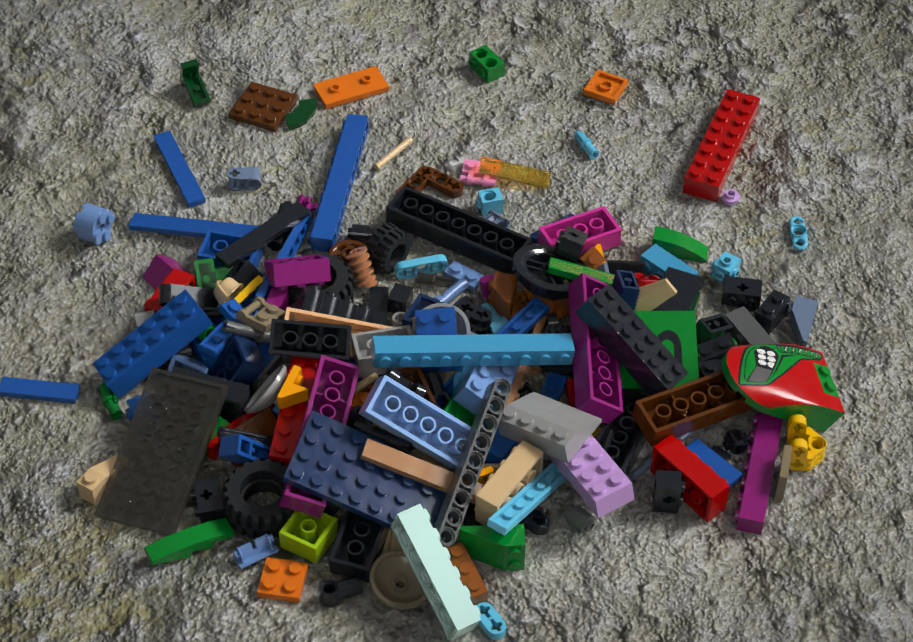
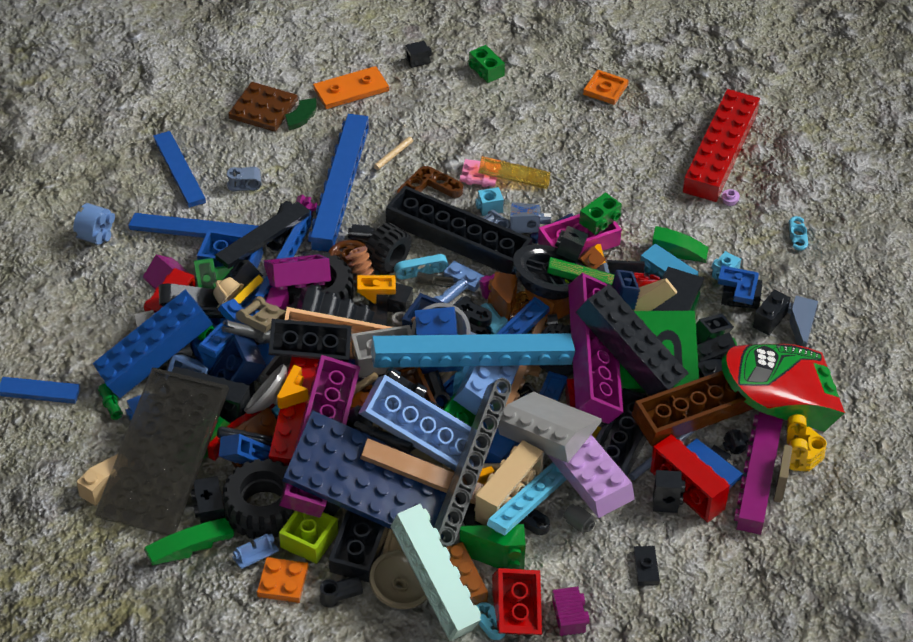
(193, 82): dark green bracket -> none
(374, 285): none -> light orange slope
(418, 54): none -> black brick
(517, 601): none -> red slope
(527, 218): none -> sand blue torso
(569, 610): none -> magenta brick
(586, 145): medium azure axle -> none
(600, 213): none -> green brick
(646, 565): none -> black plate
(743, 280): none -> blue plate
(746, 328): dark grey brick -> none

